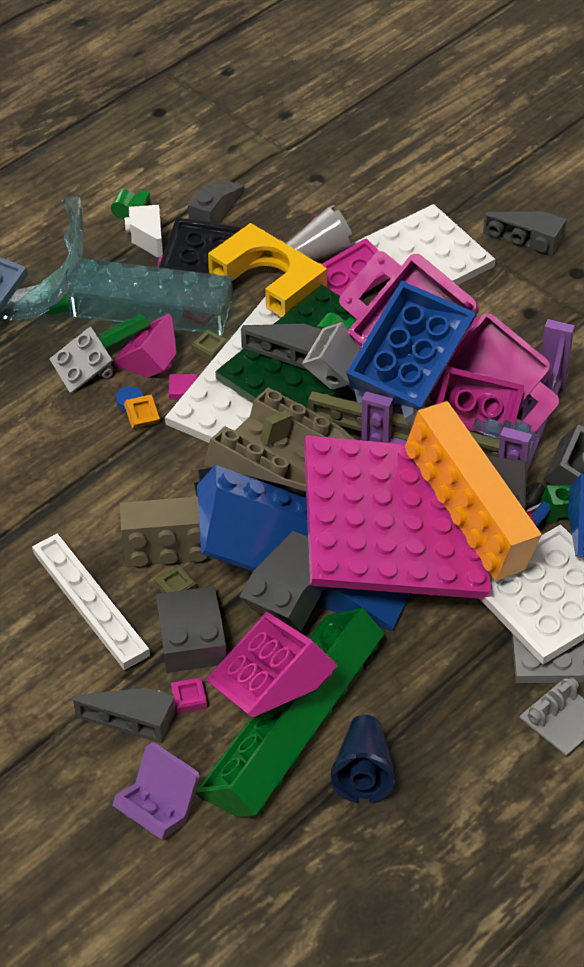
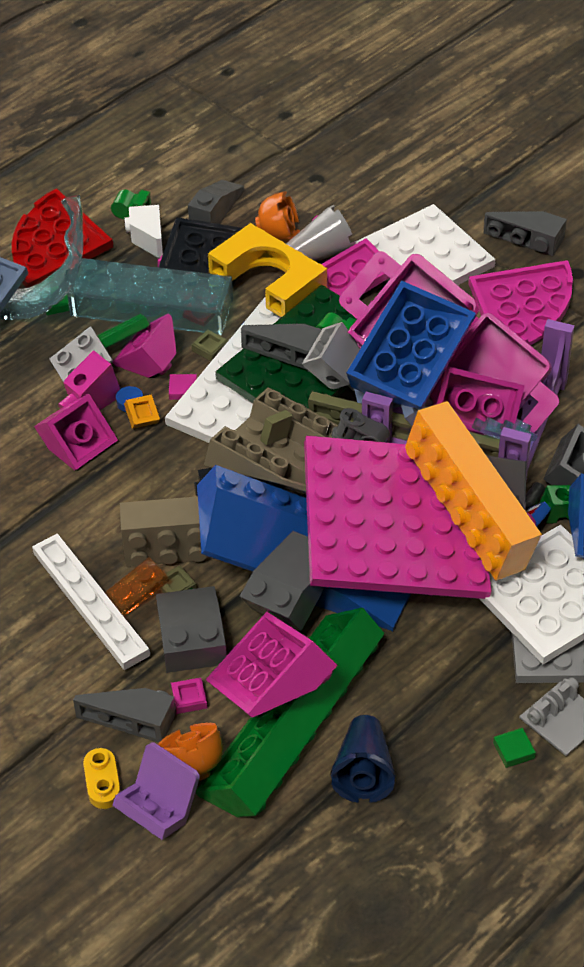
(40, 238): none -> red plate
(76, 432): none -> dark pink slope
(92, 377): none -> dark pink torso
(100, 776): none -> yellow plate
(137, 586): none -> clear orange plate
(198, 749): none -> orange cylinder
(278, 217): none -> orange cylinder
(361, 428): none -> dark grey piece
(514, 747): none -> green tile
(525, 296): none -> dark pink plate

